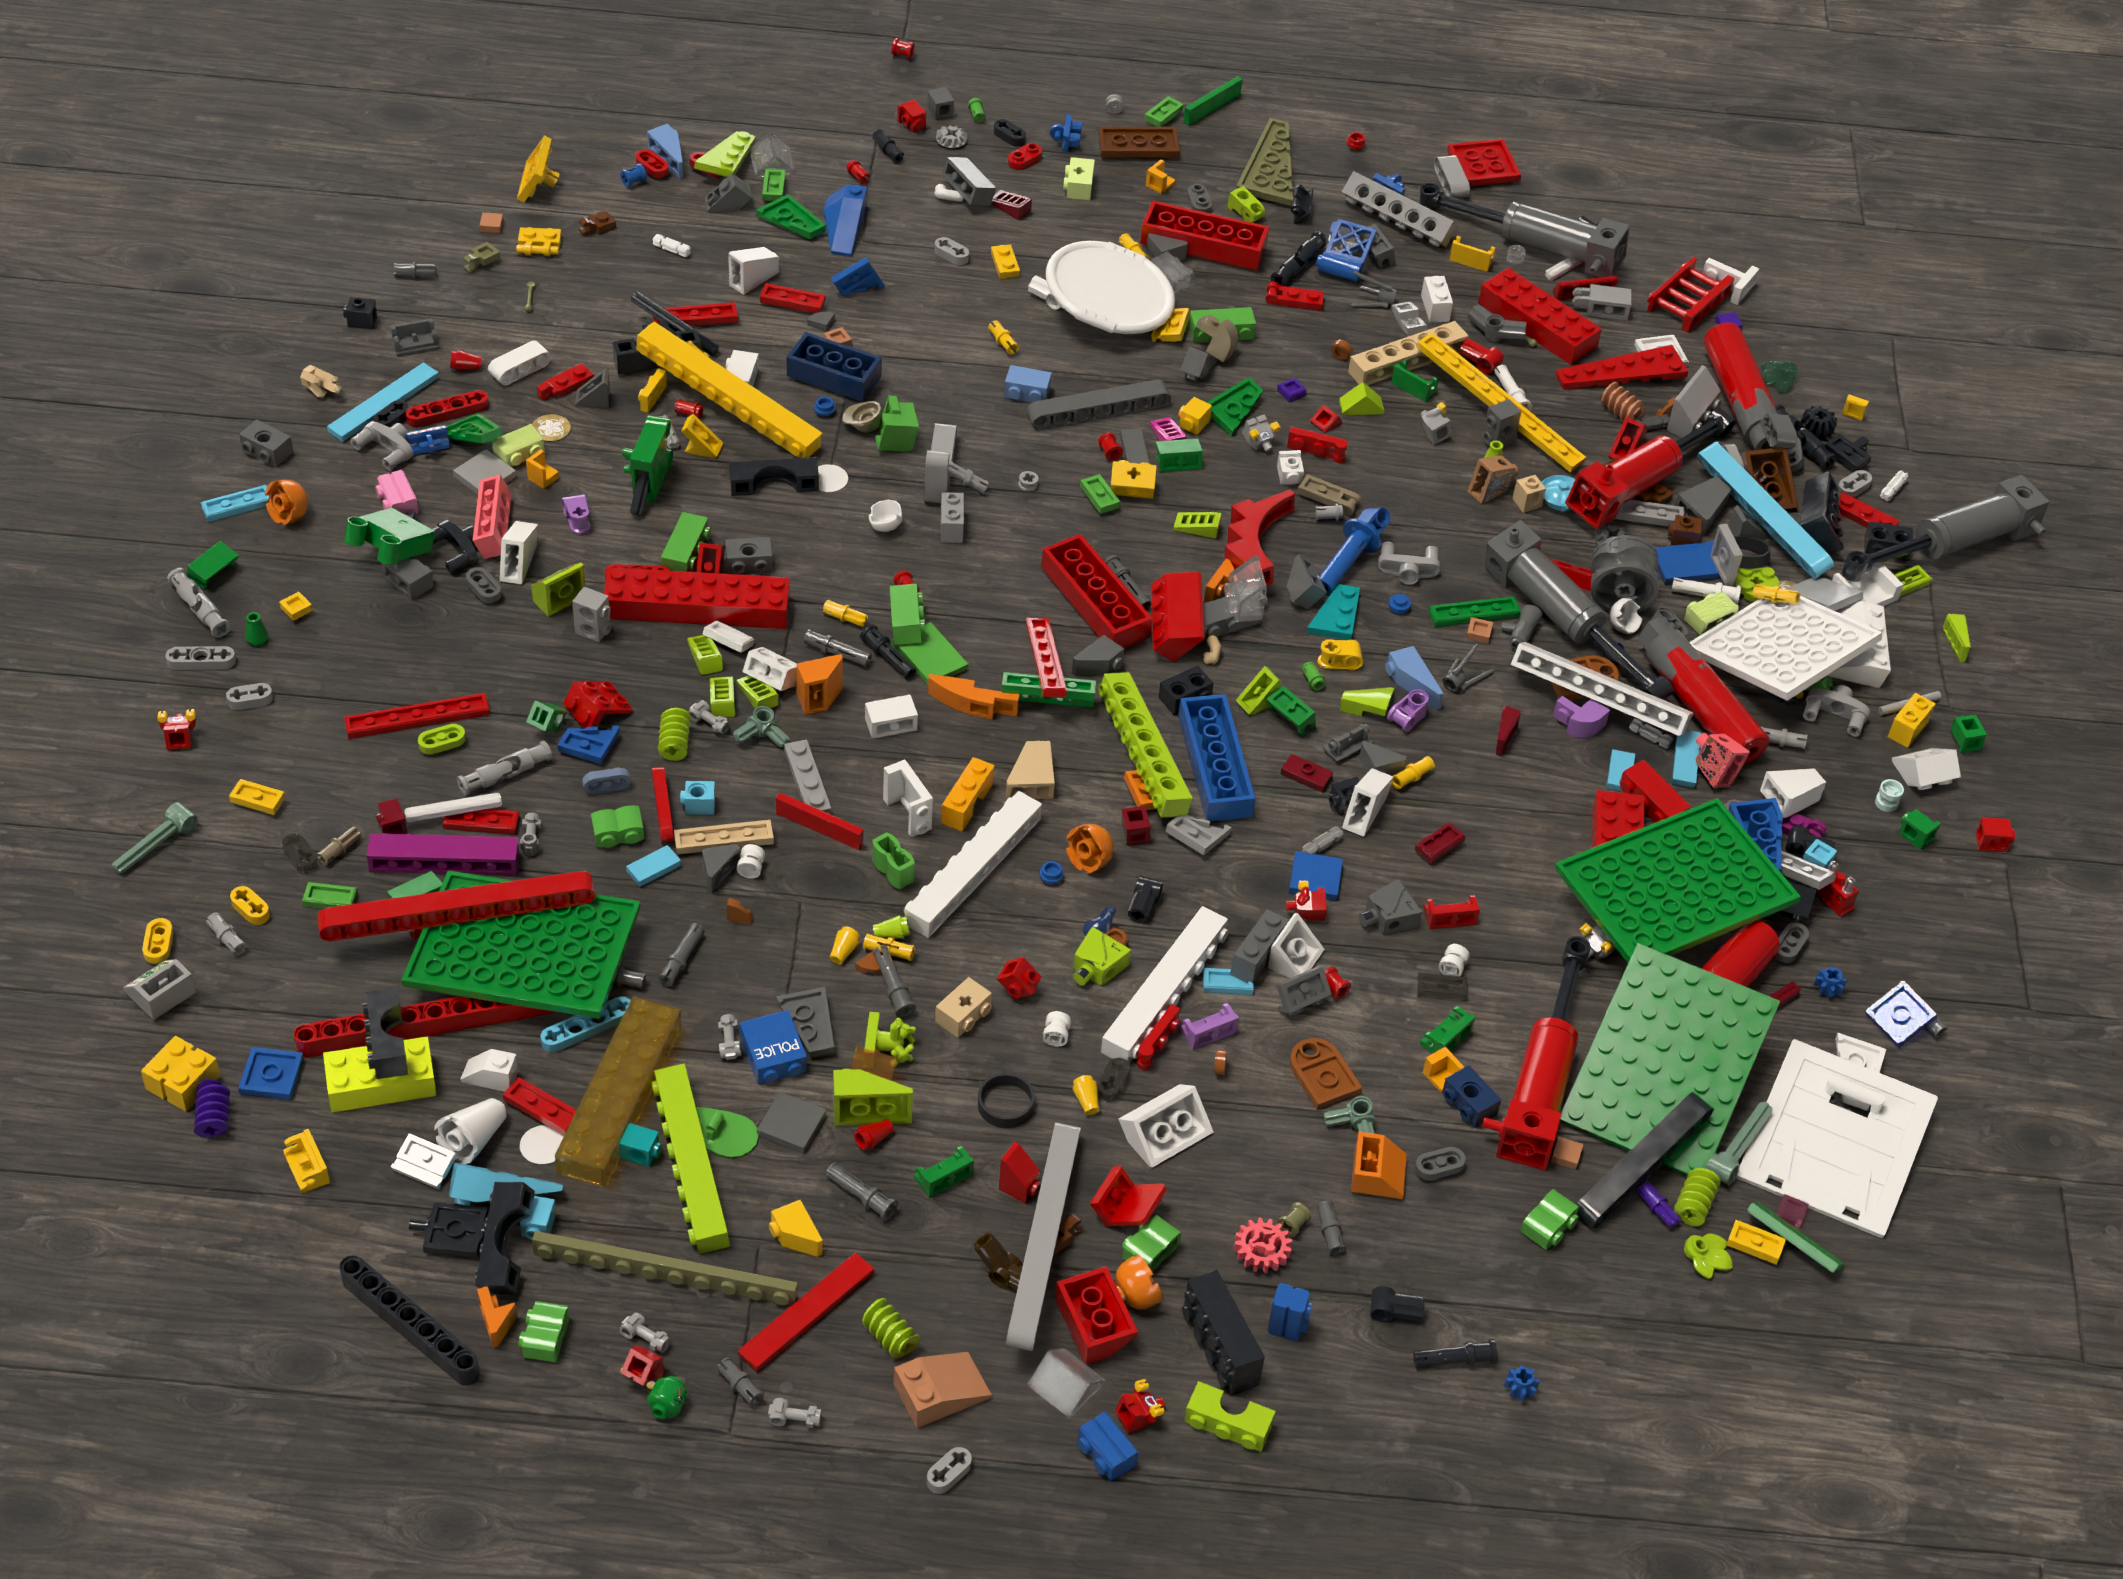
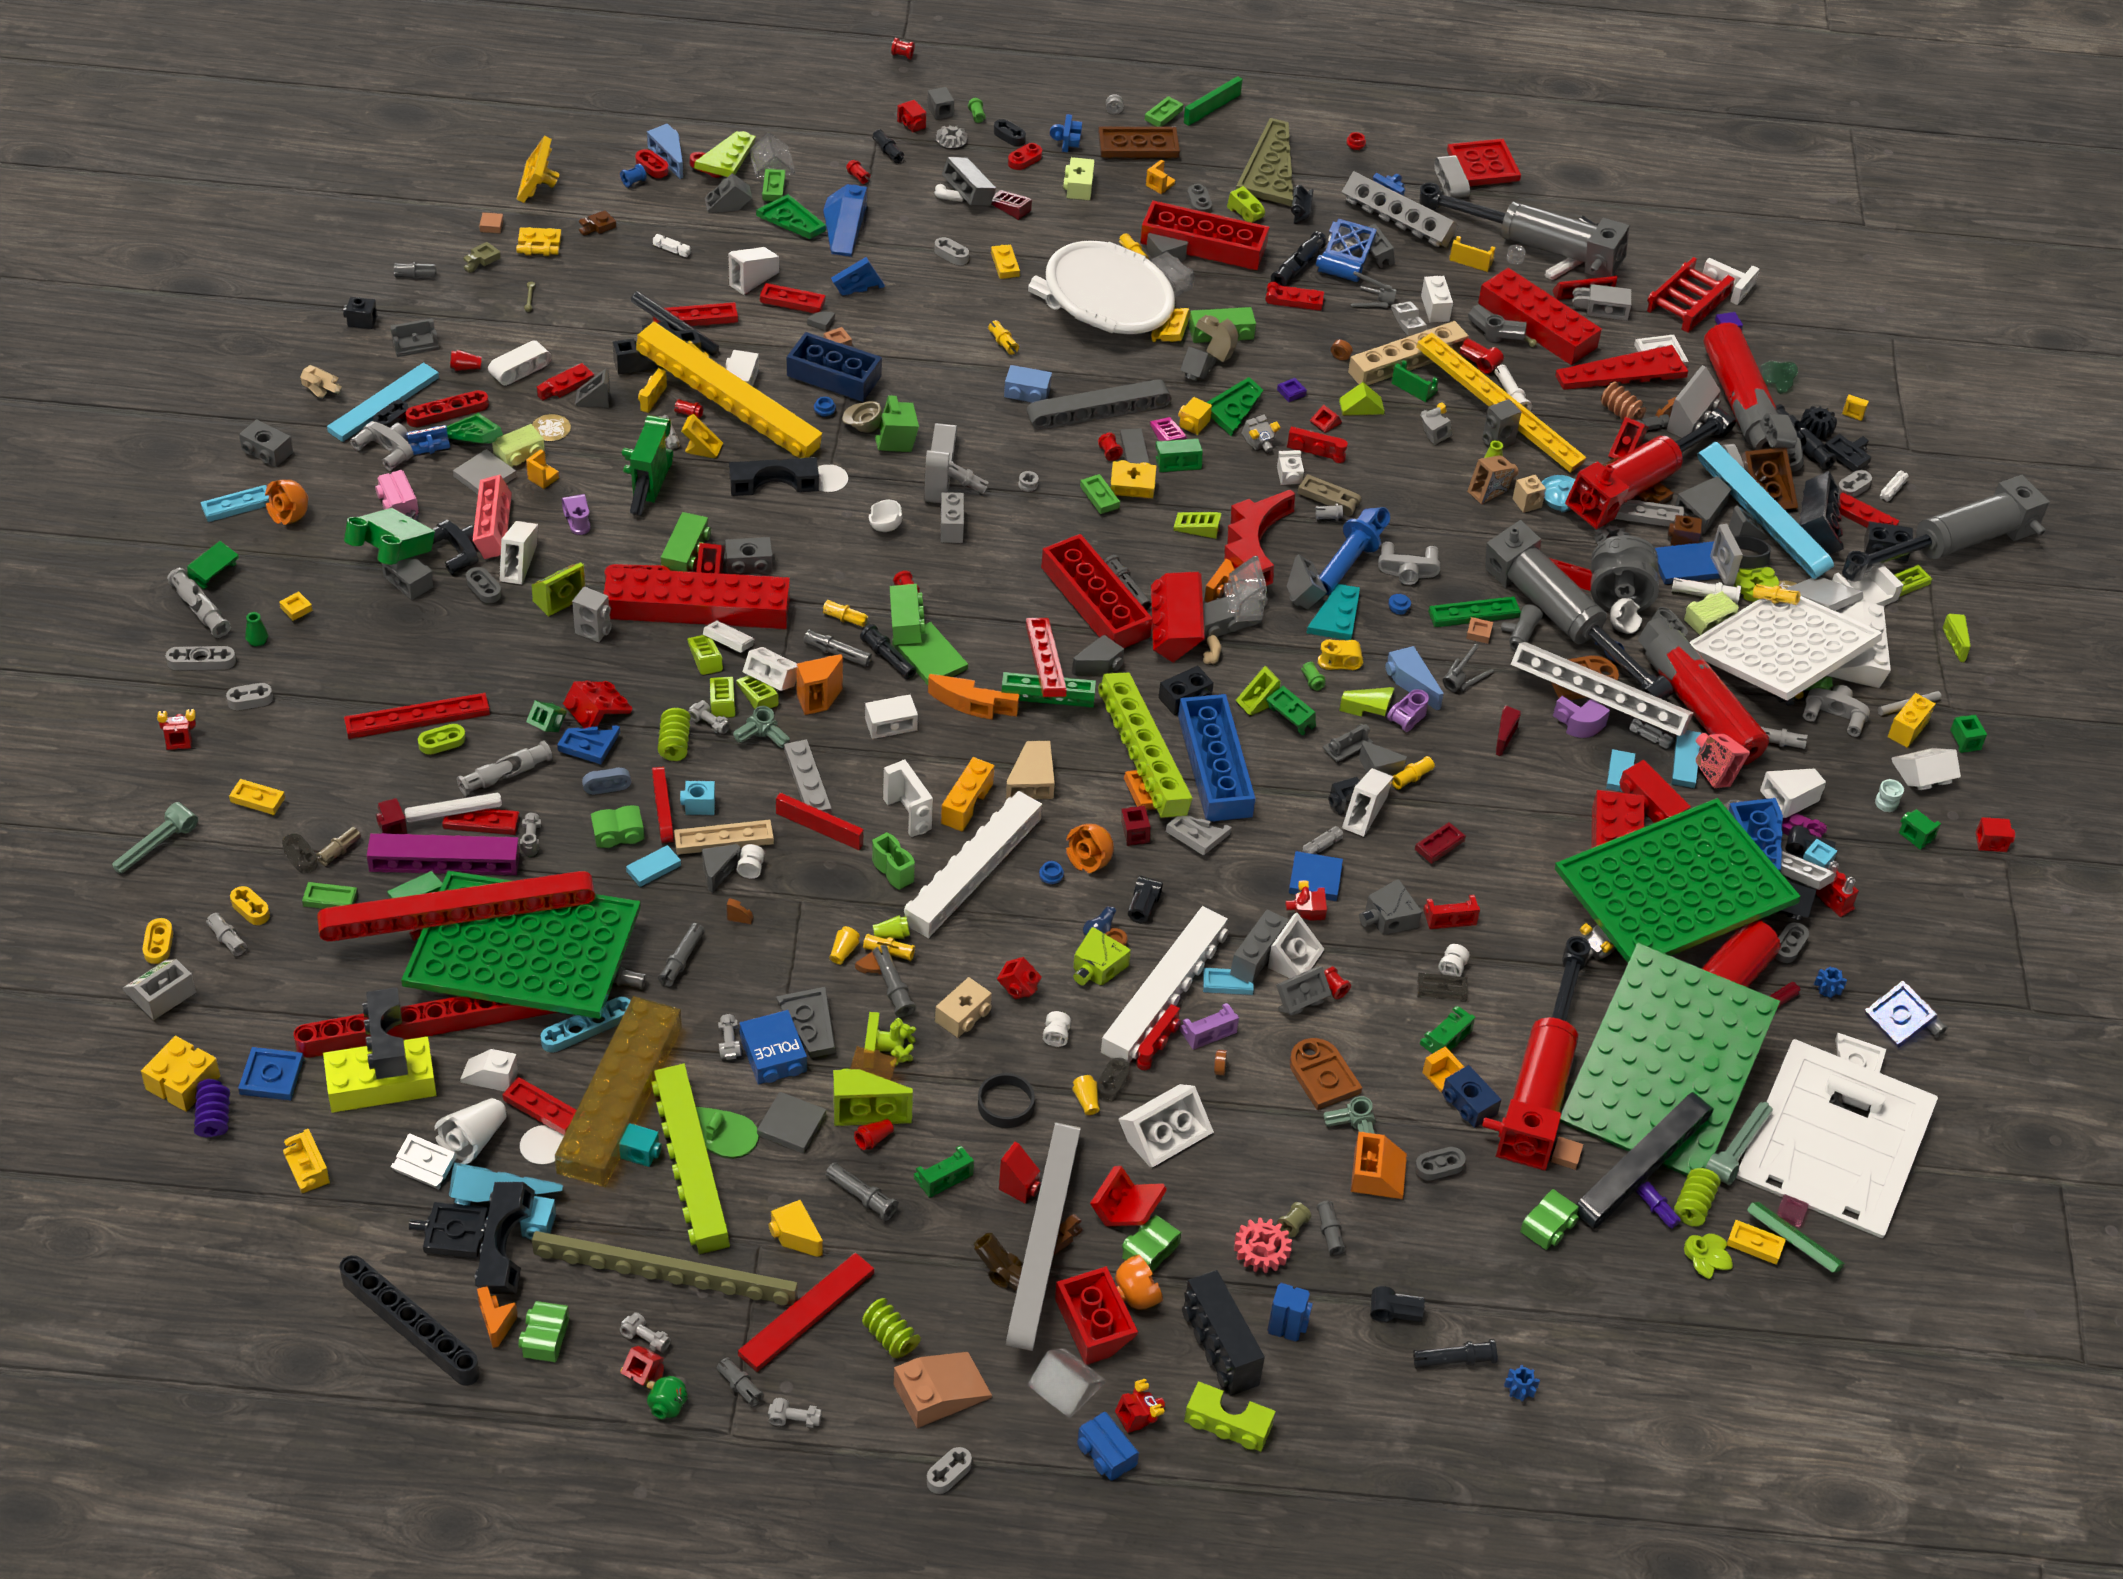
(1306, 772): dark red plate -> none

